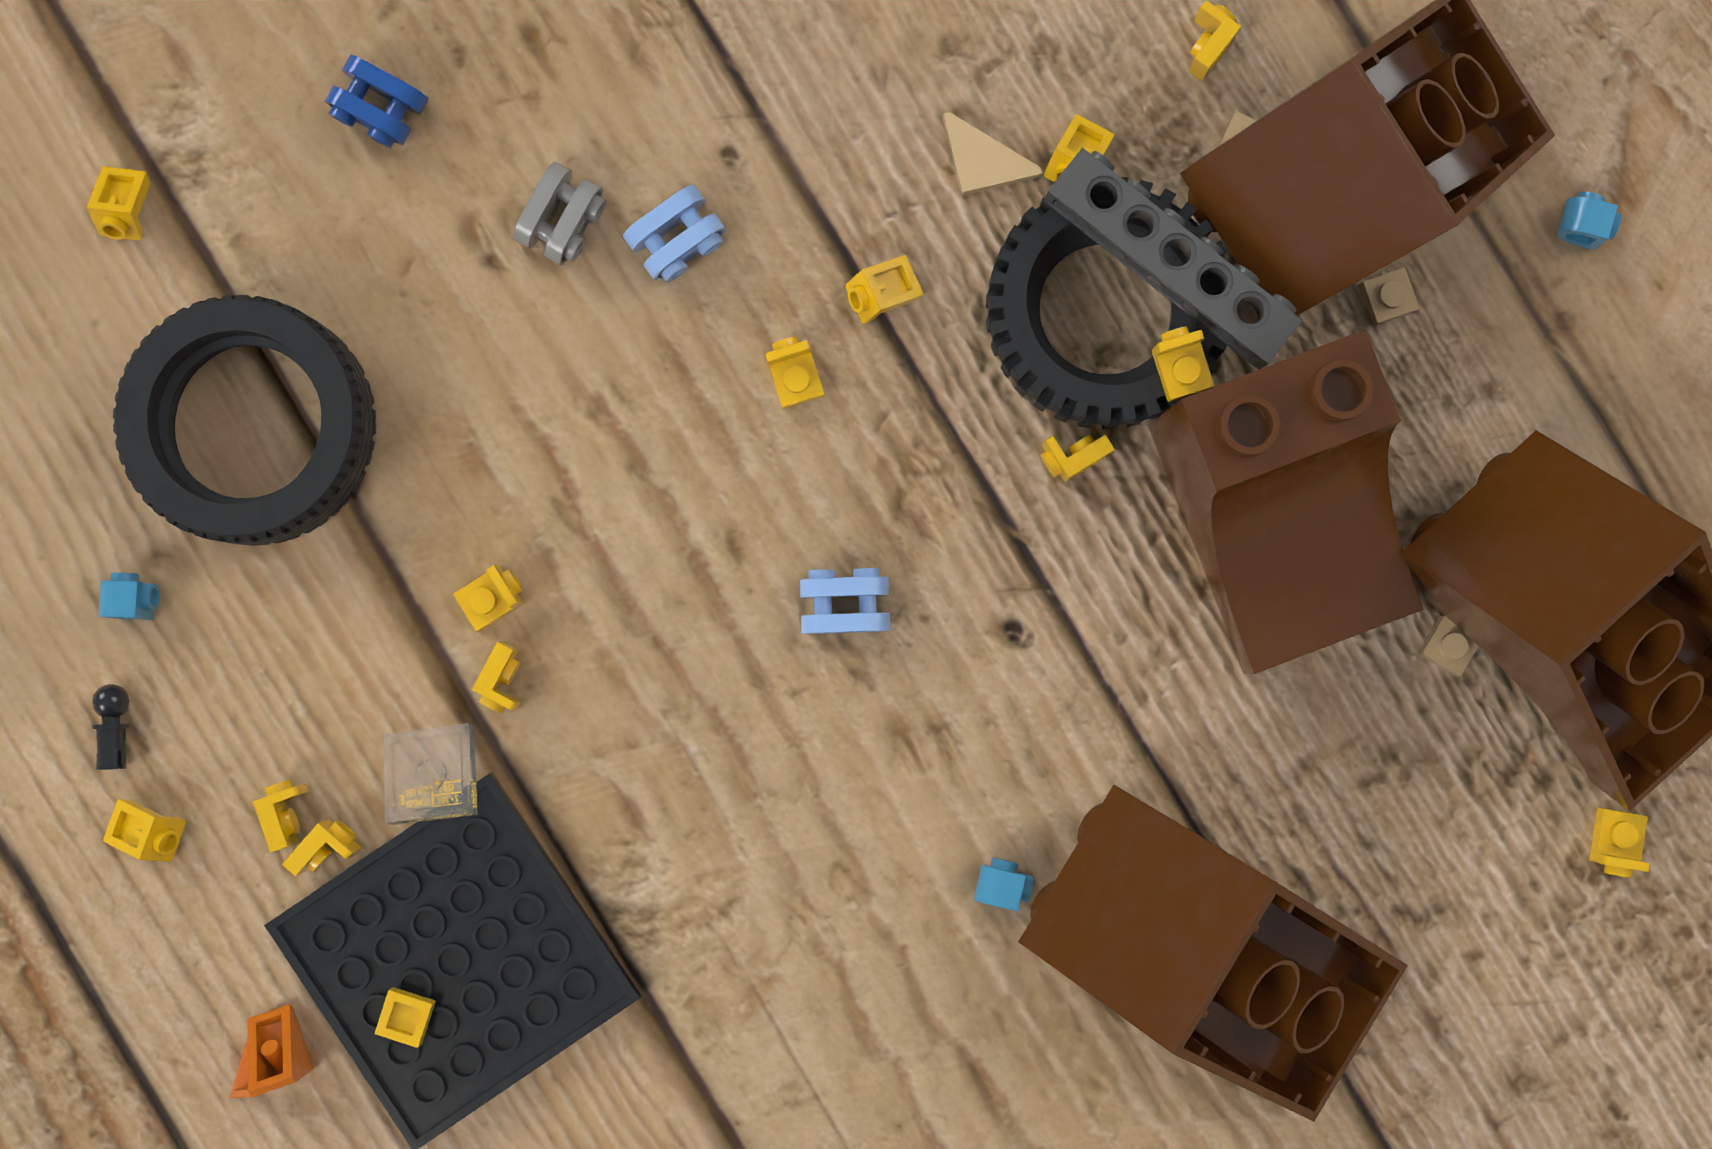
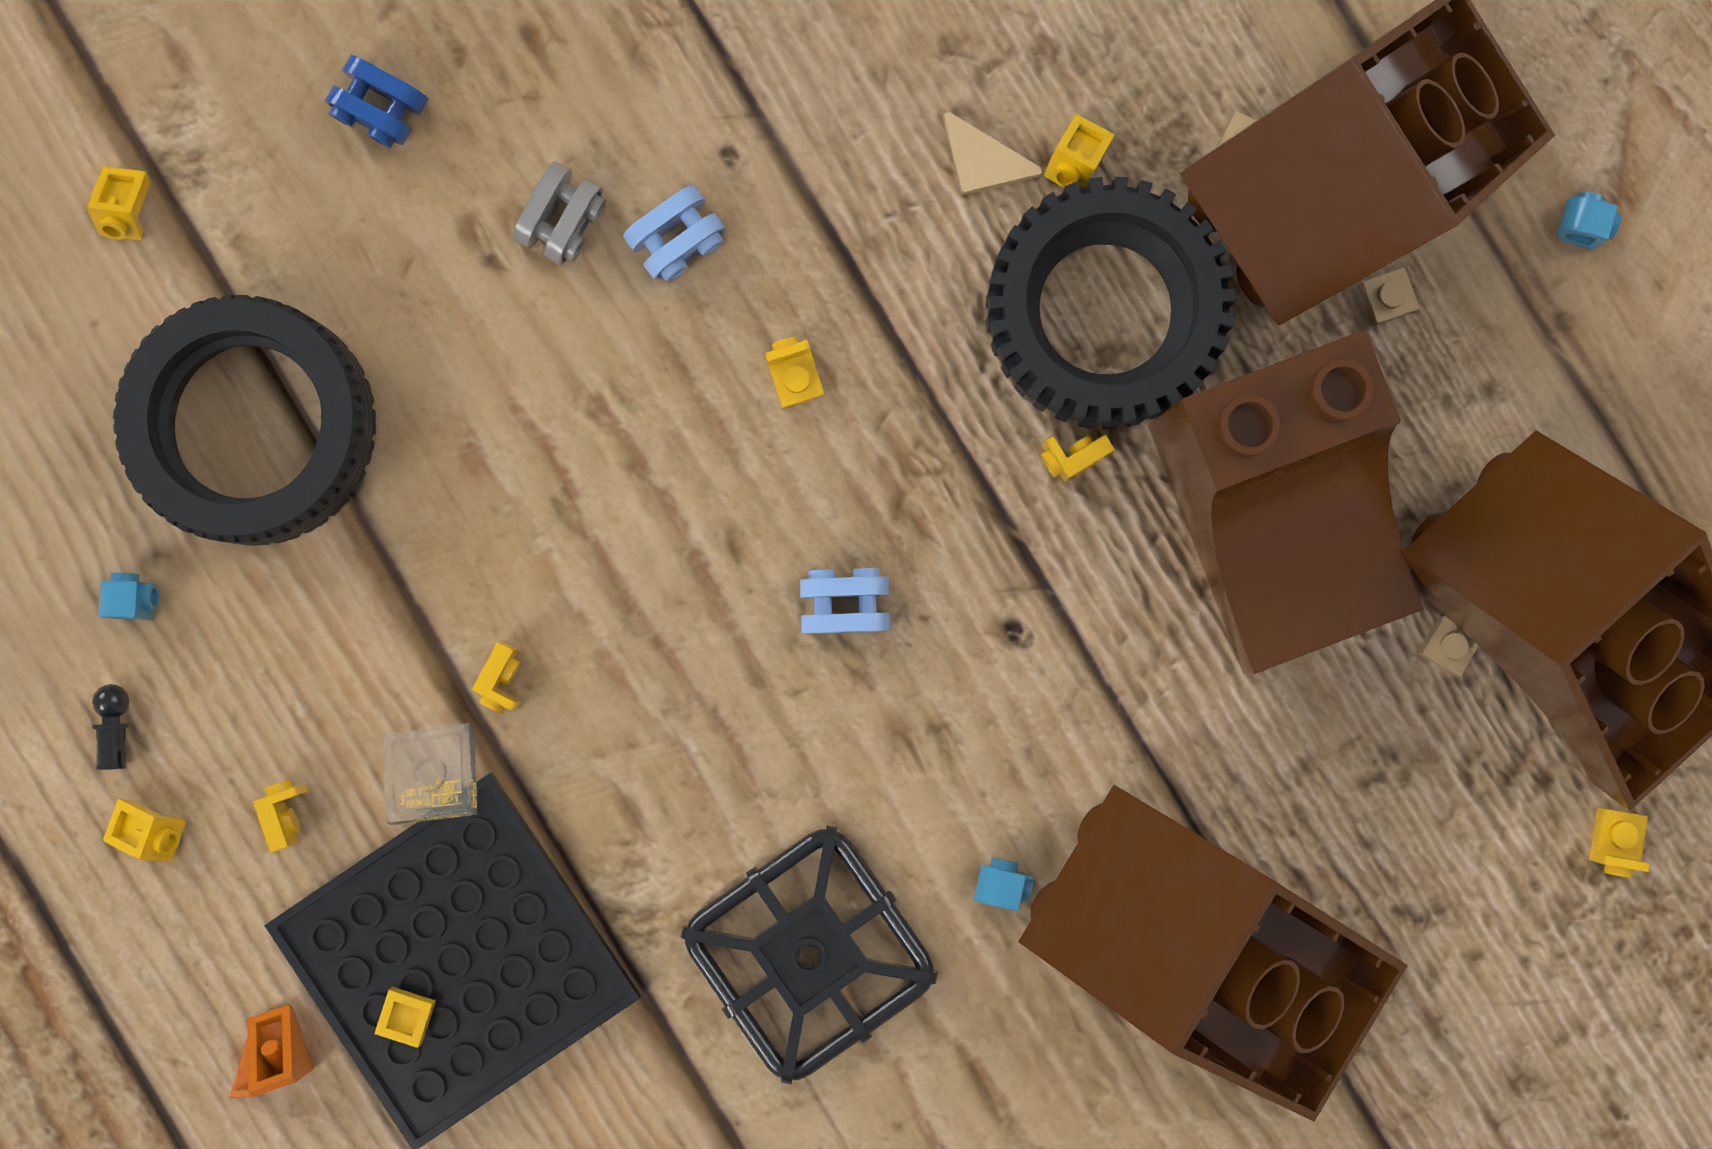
(313, 849): yellow bracket -> none
(490, 597): yellow bracket -> none
(807, 985): none -> black plate
(883, 288): yellow bracket -> none
(1179, 284): dark grey brick -> none
(1182, 363): yellow bracket -> none
(1212, 45): yellow bracket -> none

